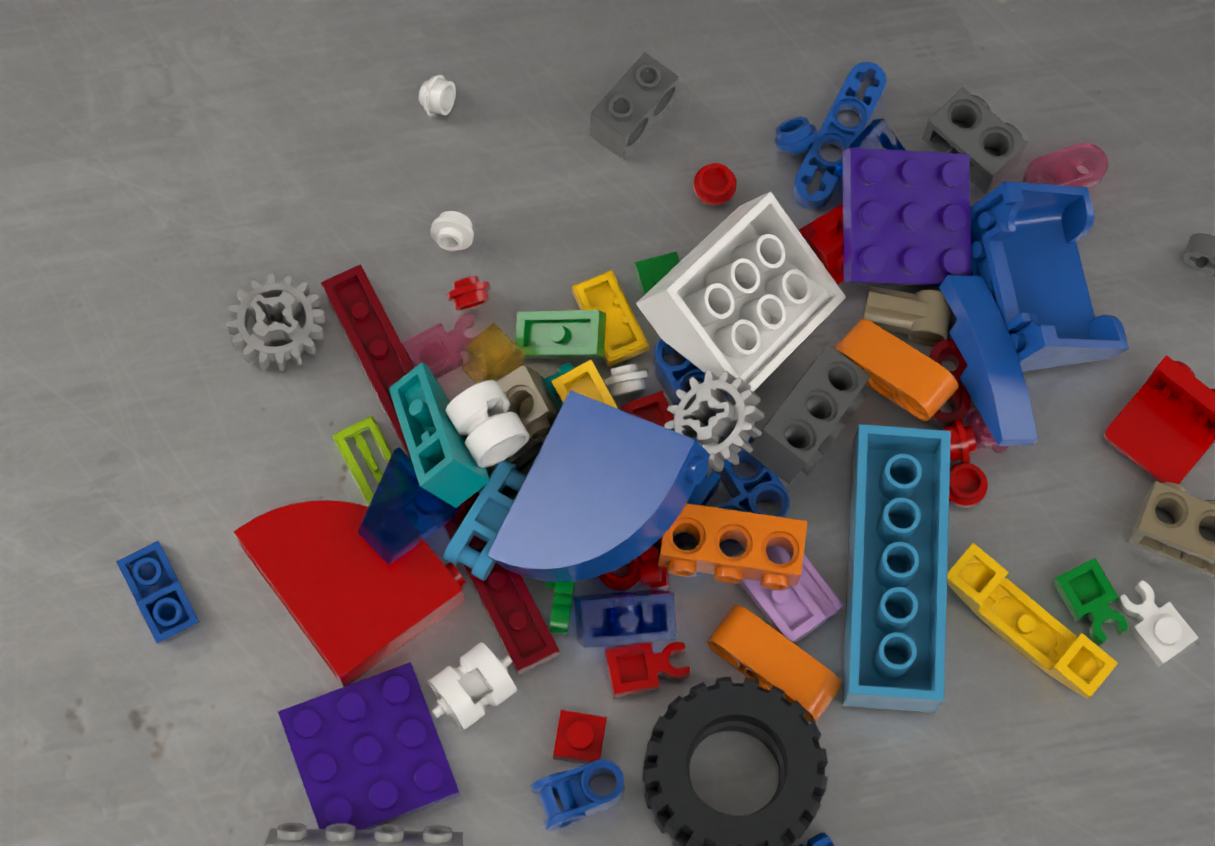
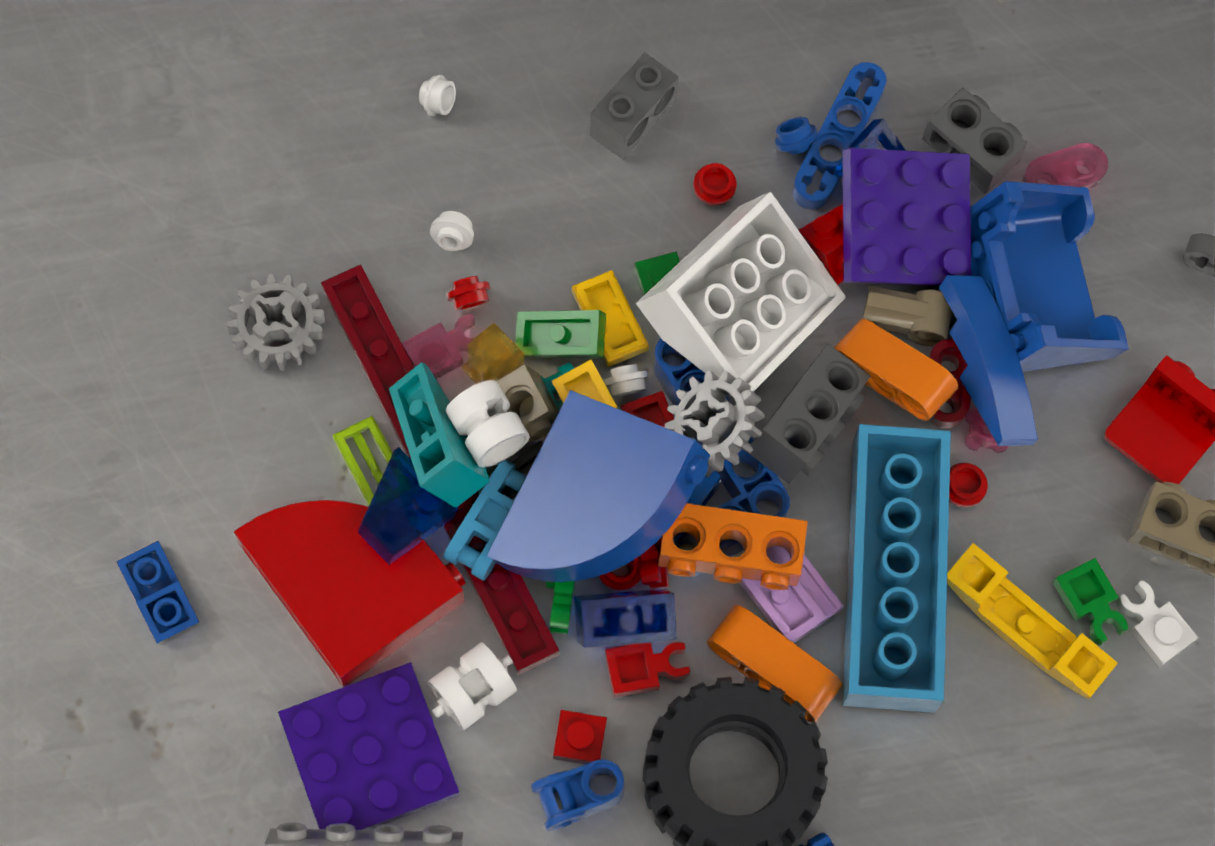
(961, 441): red plate -> none

